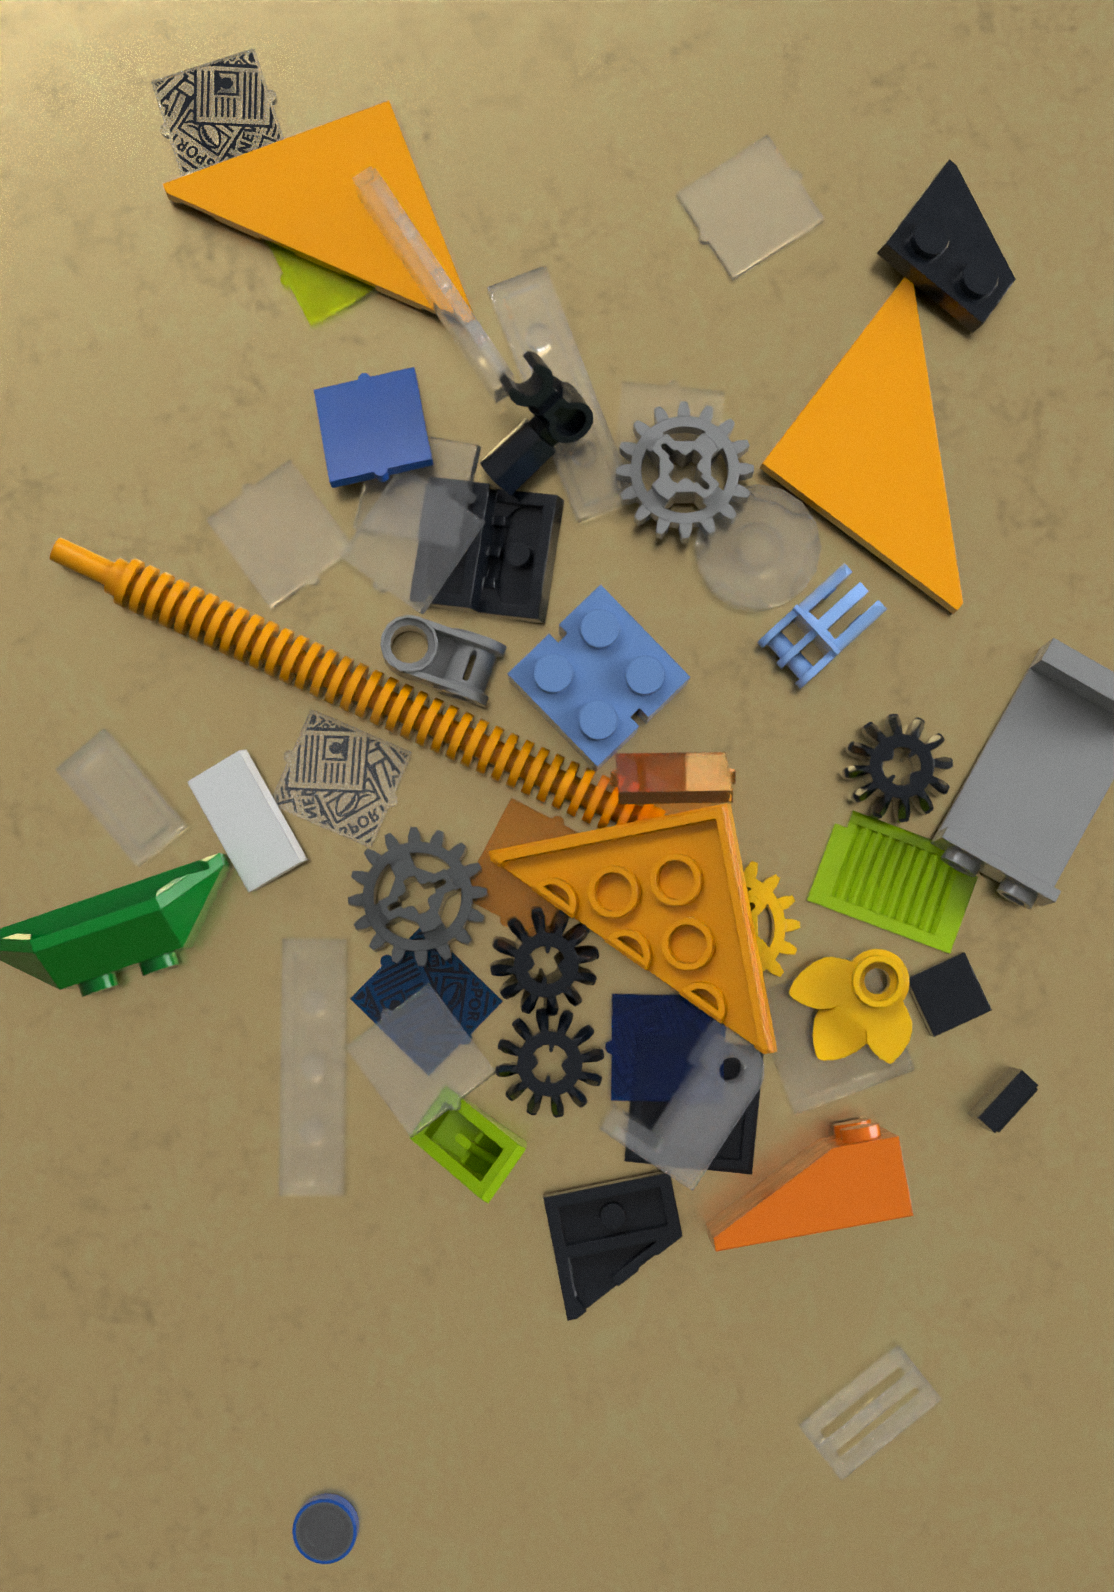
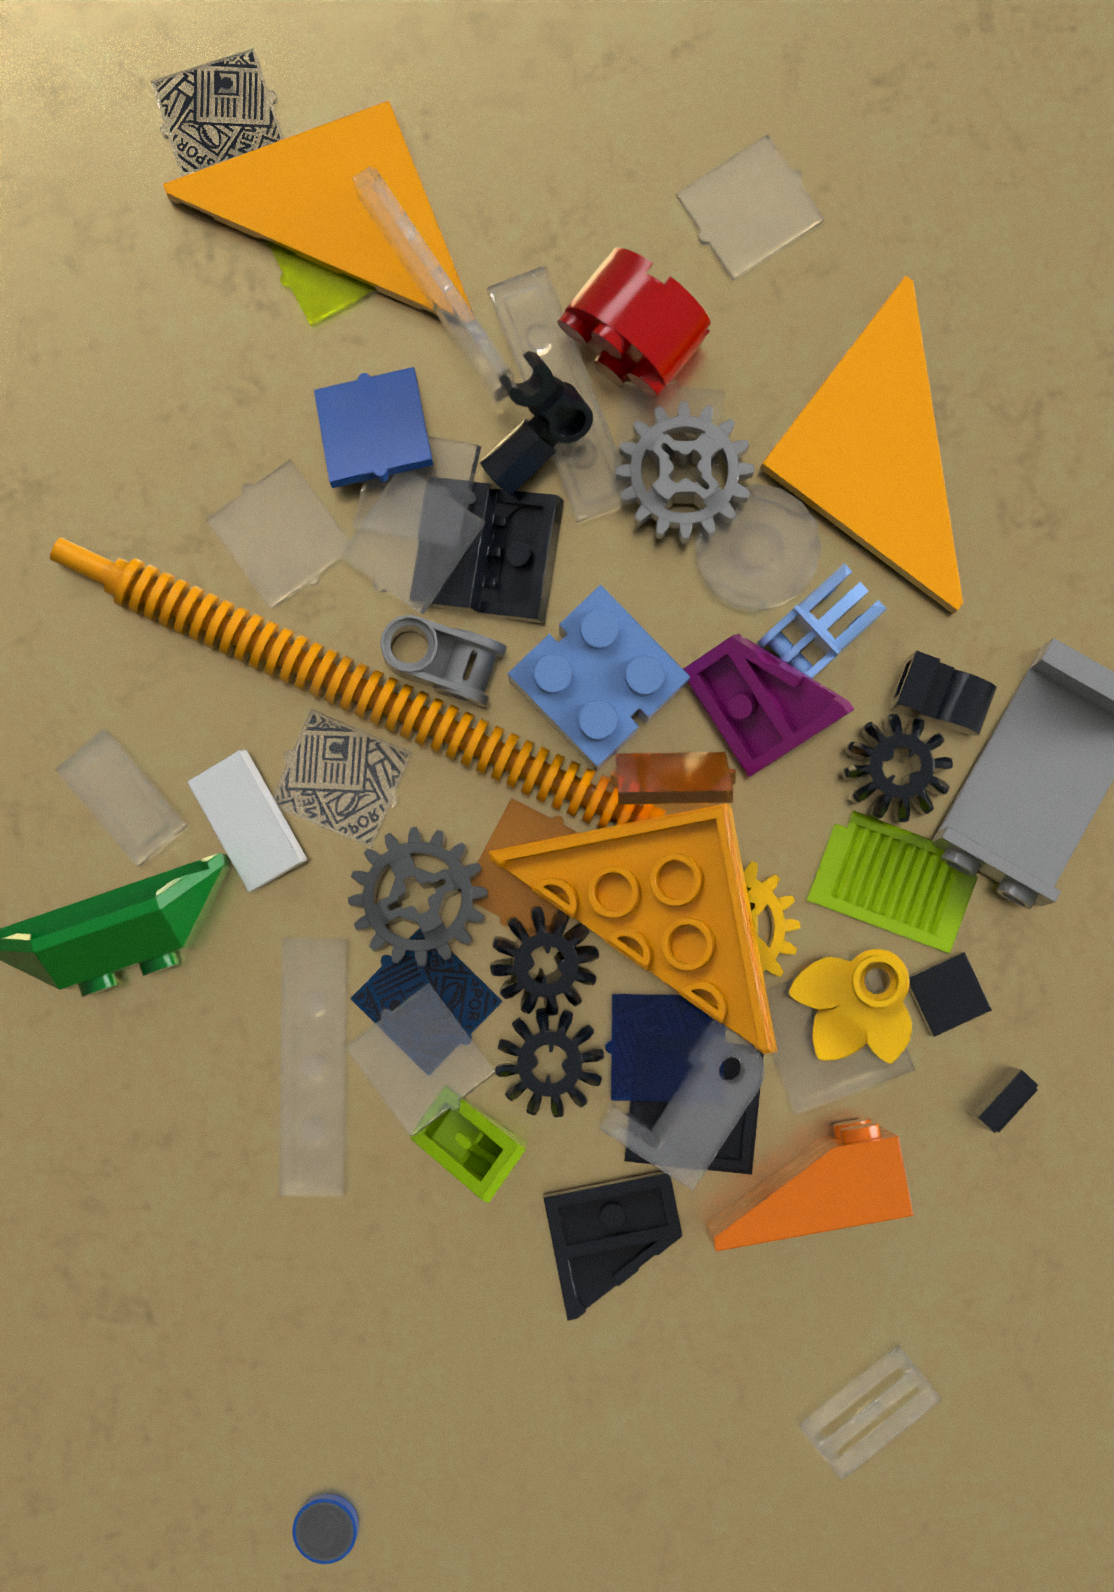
(636, 322): none -> red brick
(761, 701): none -> magenta wing
(942, 695): none -> black leg
(950, 250): black wing -> none

